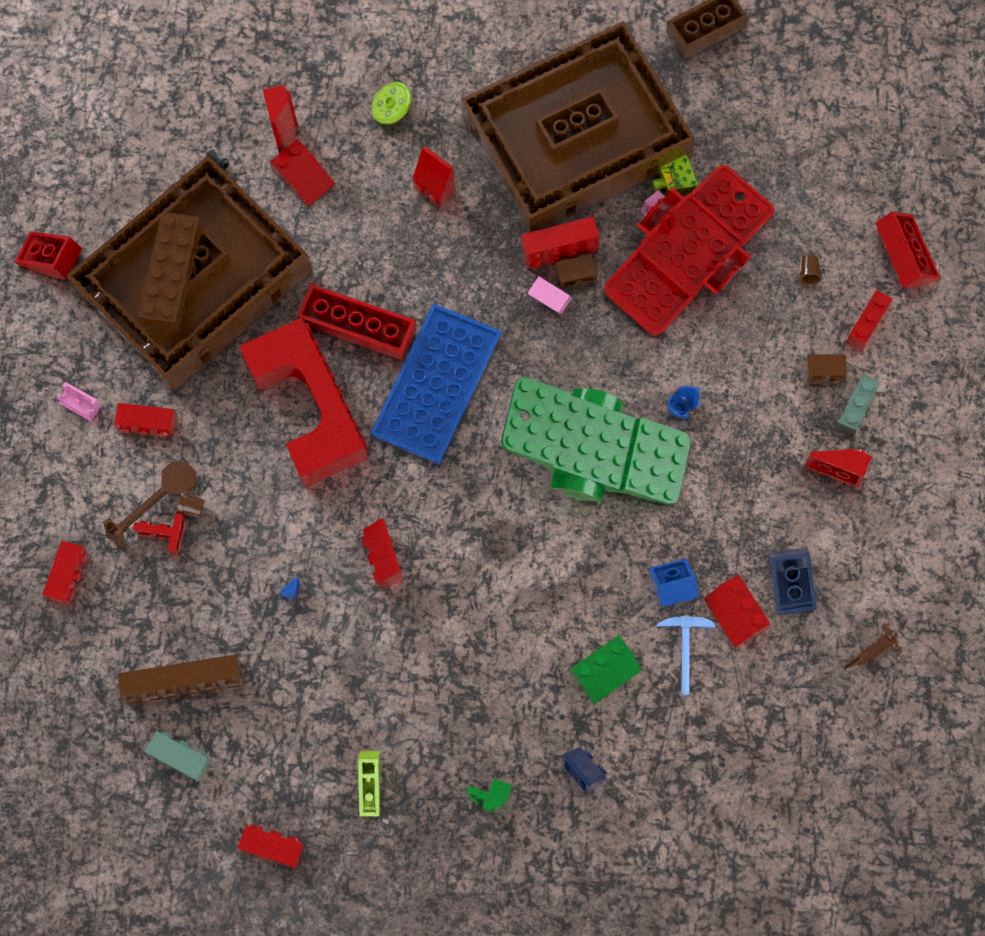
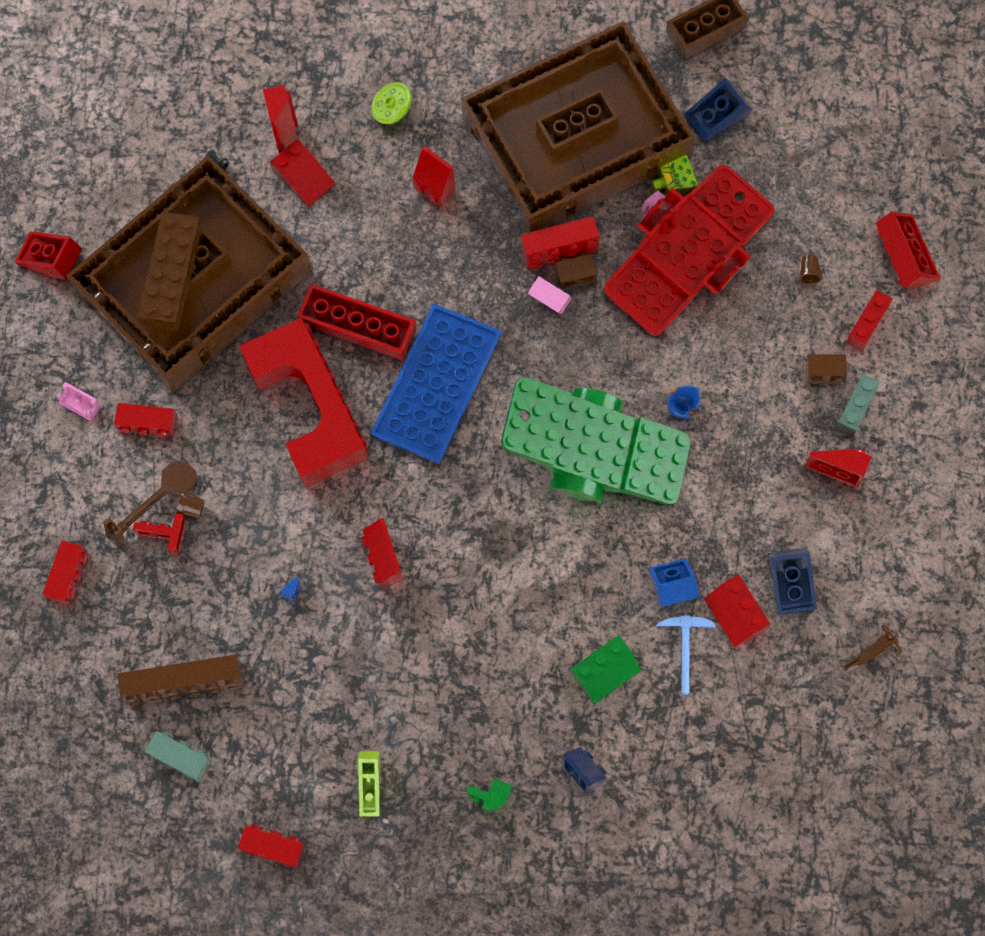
(718, 110): none -> dark blue slope

